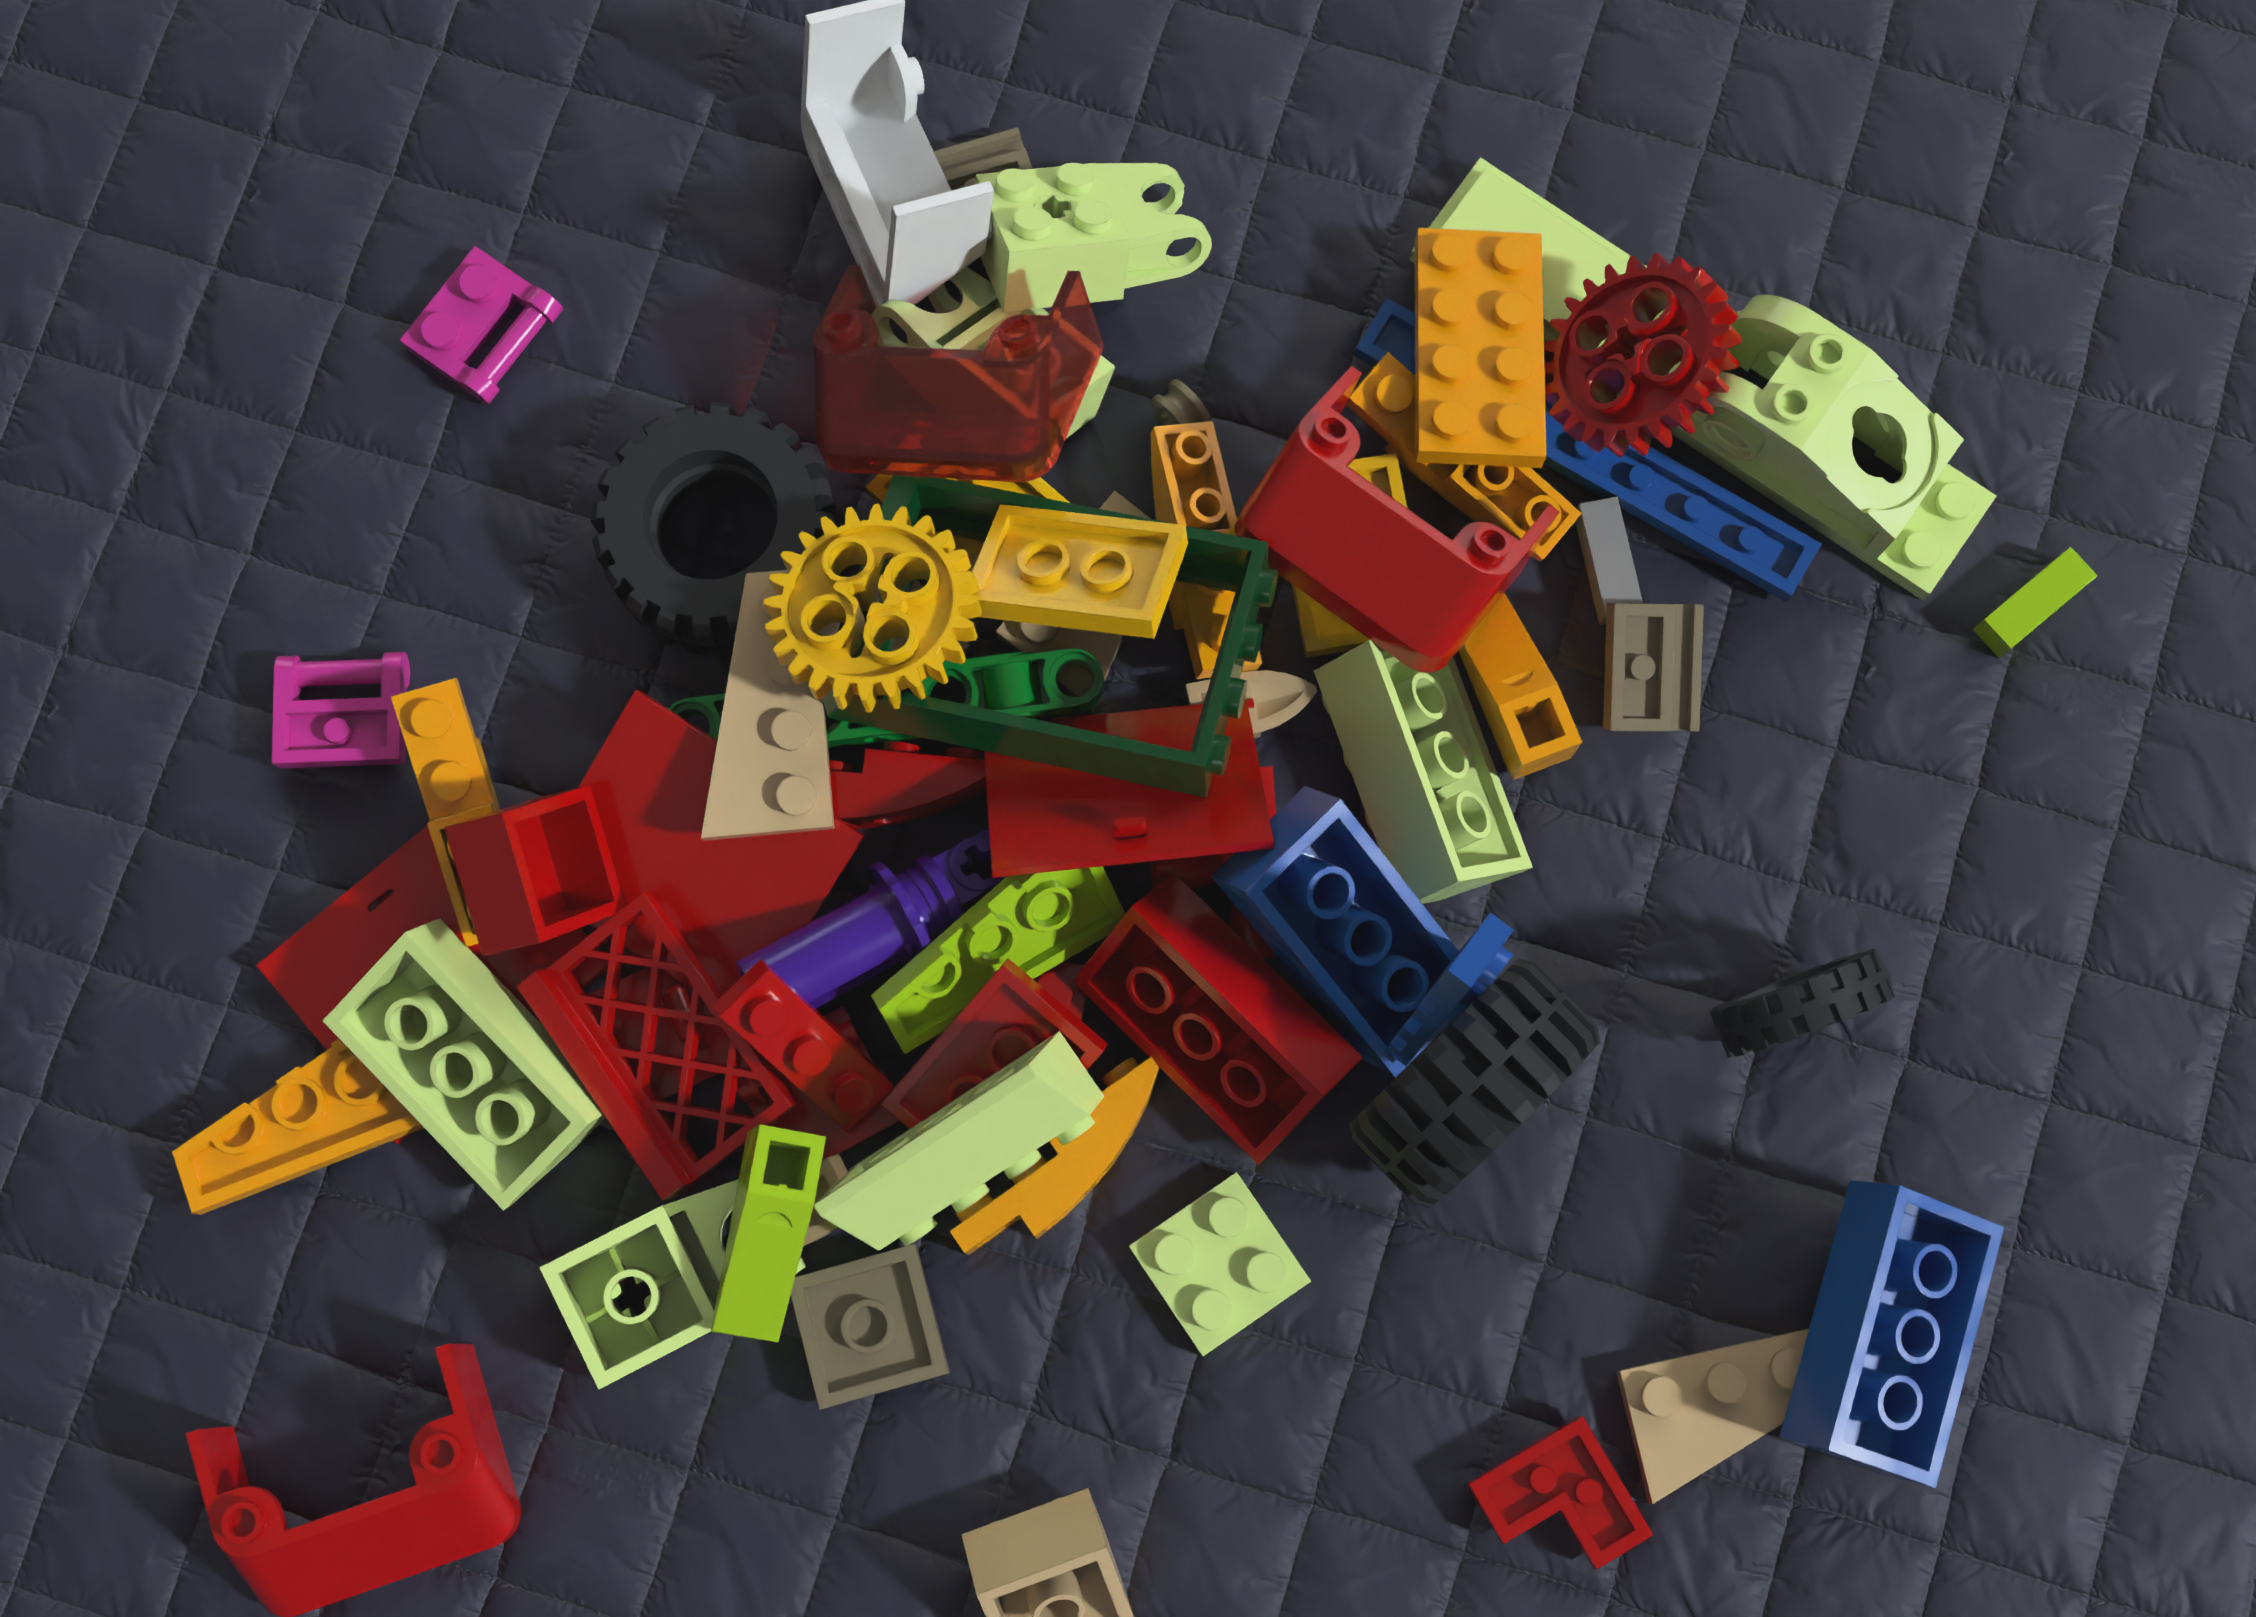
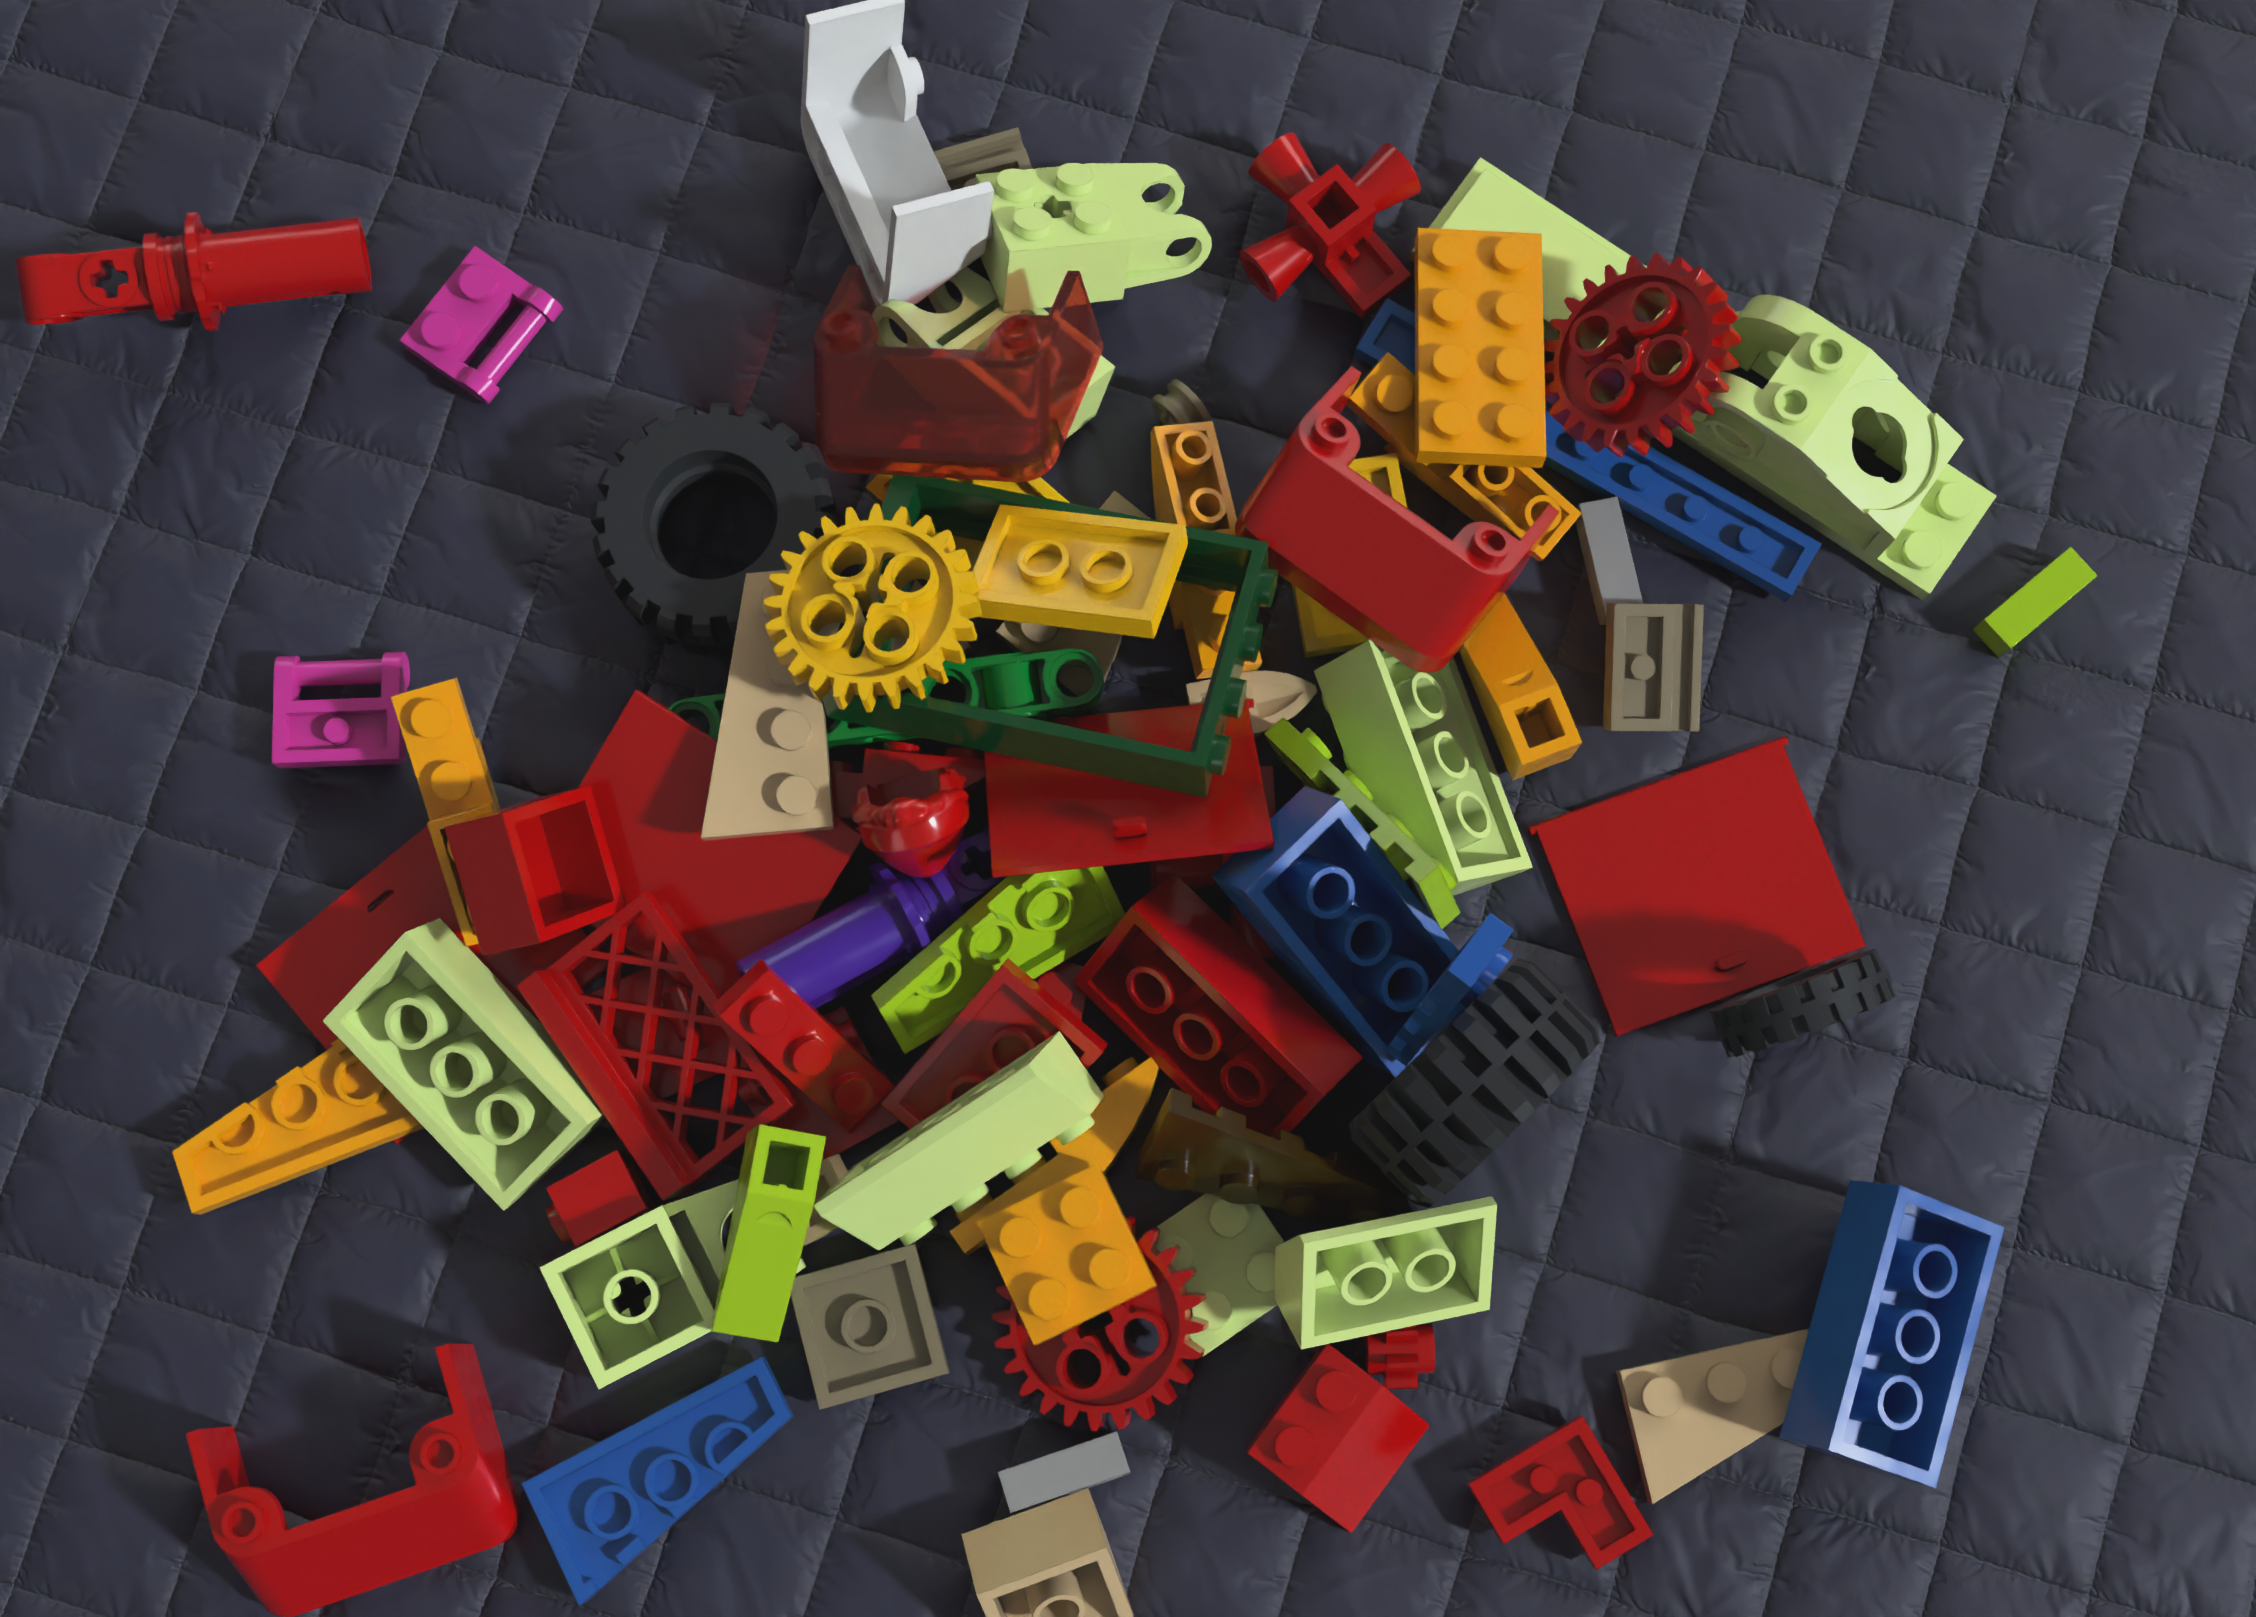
(199, 272): none -> red piece
(597, 1199): none -> red brick
(640, 1481): none -> blue wing
(914, 819): none -> red hair
(1051, 1362): none -> red gear
(1064, 1472): none -> light grey piece
(1066, 1254): none -> light orange plate
(1247, 1167): none -> dark brown wing
(1309, 762): none -> lime wing
(1331, 224): none -> red brick
(1337, 1437): none -> red slope
(1387, 1273): none -> yellowish green slope
(1401, 1355): none -> red gear
(1698, 879): none -> red piece

